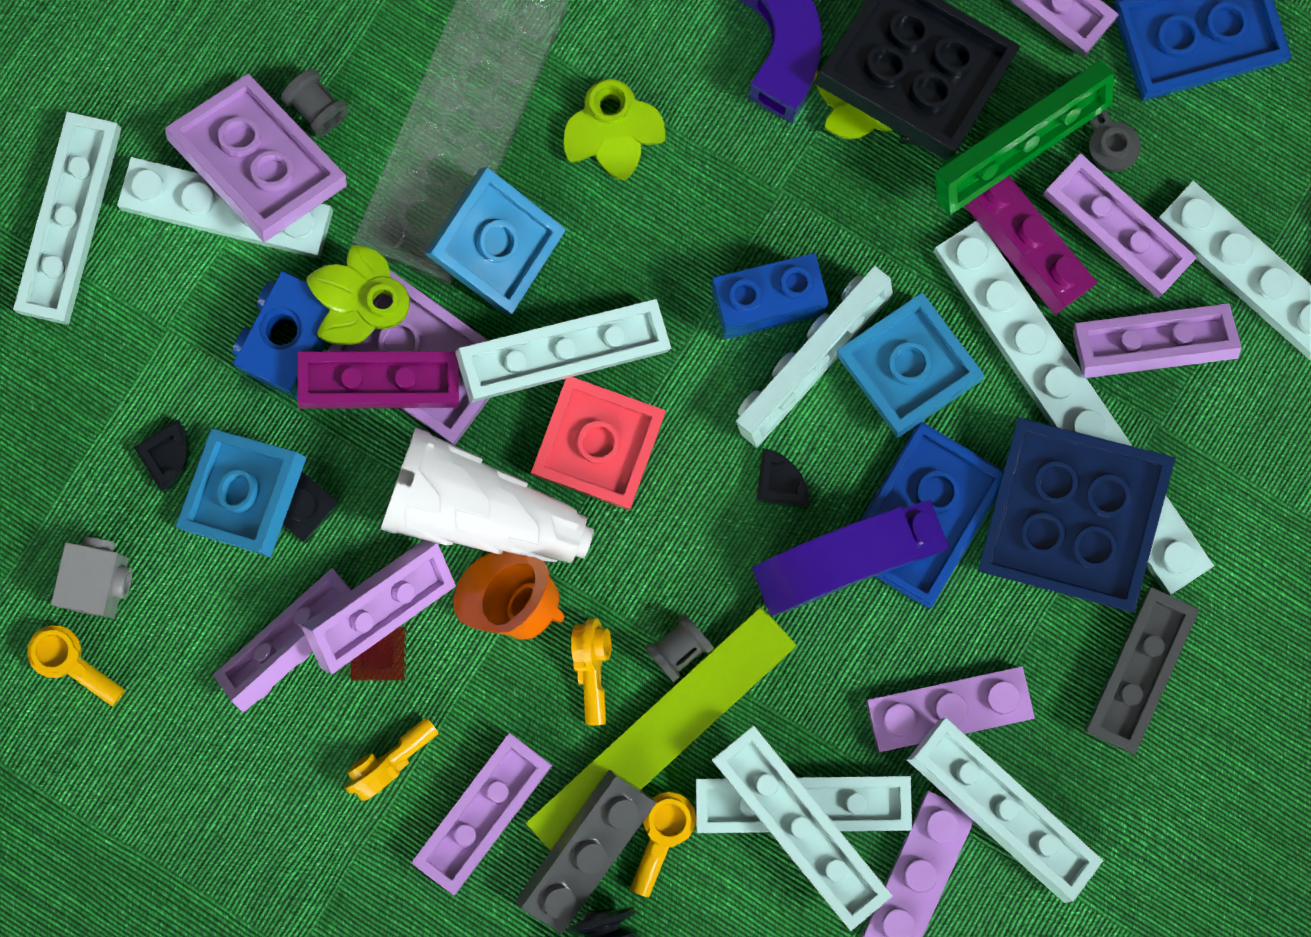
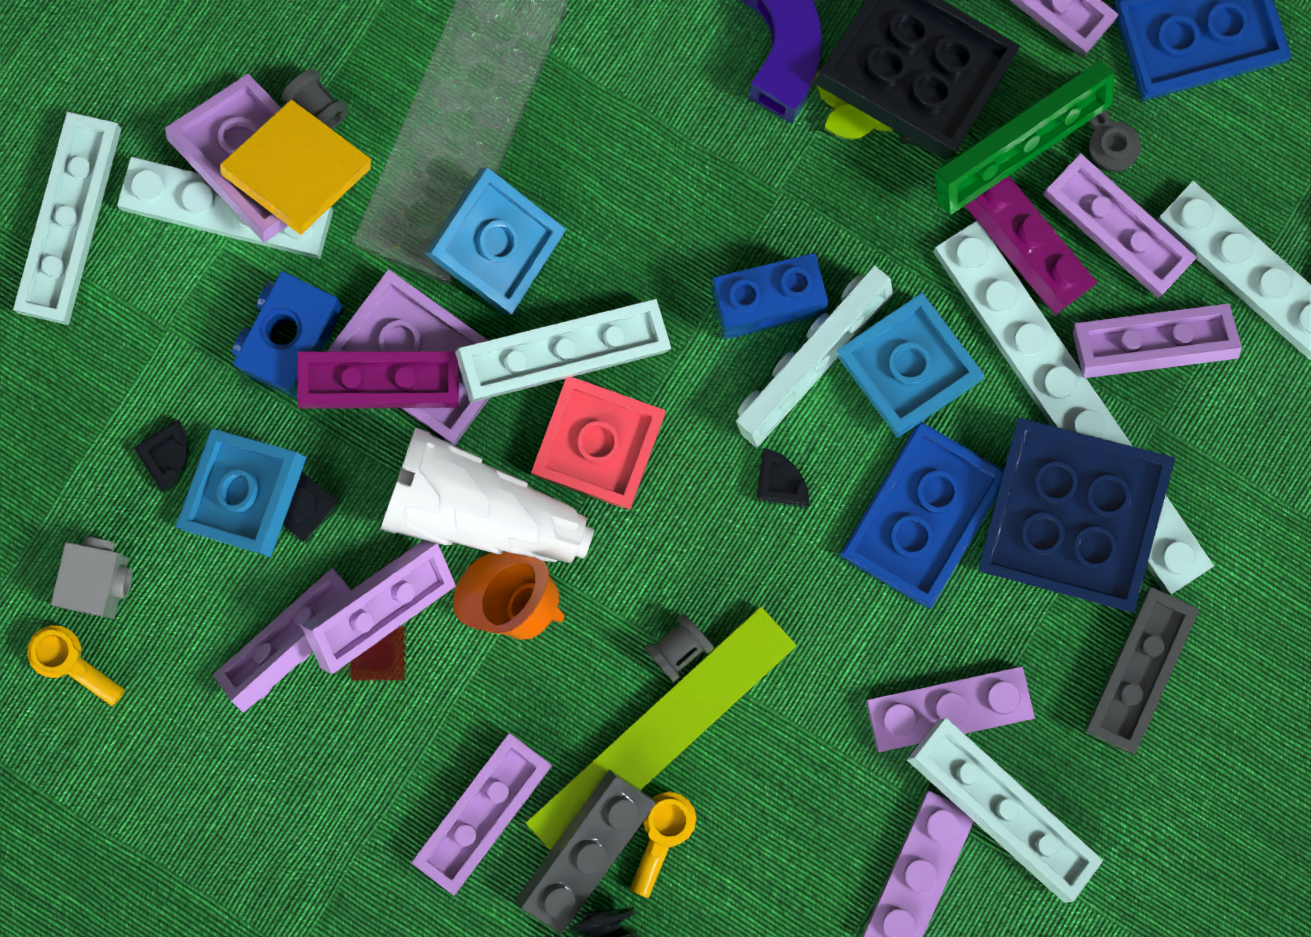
(295, 166): none -> yellow tile
(350, 297): lime plate -> none
(373, 774): yellow plate -> none
(589, 649): yellow plate -> none
(614, 136): lime plate -> none
(802, 828): light aqua plate -> none
(847, 801): light aqua plate -> none
(849, 556): dark purple arch -> none

